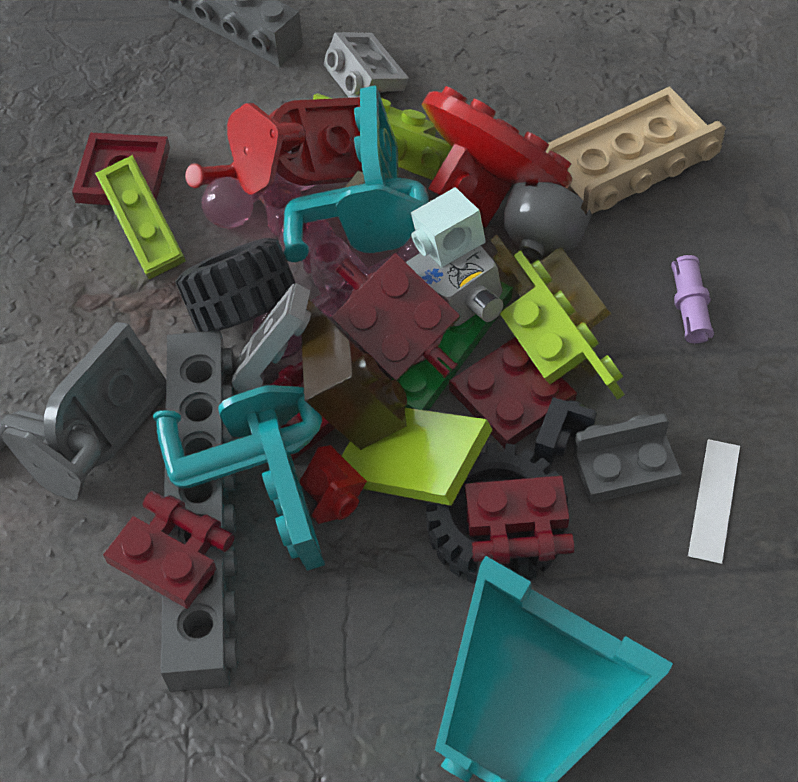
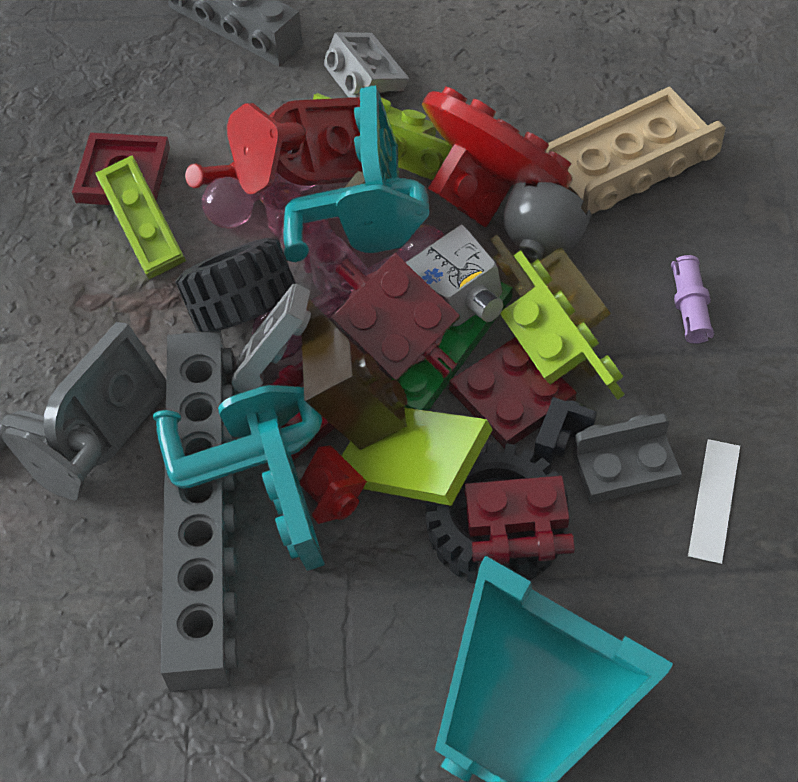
(163, 562): dark red plate -> none
(447, 227): light aqua brick -> none

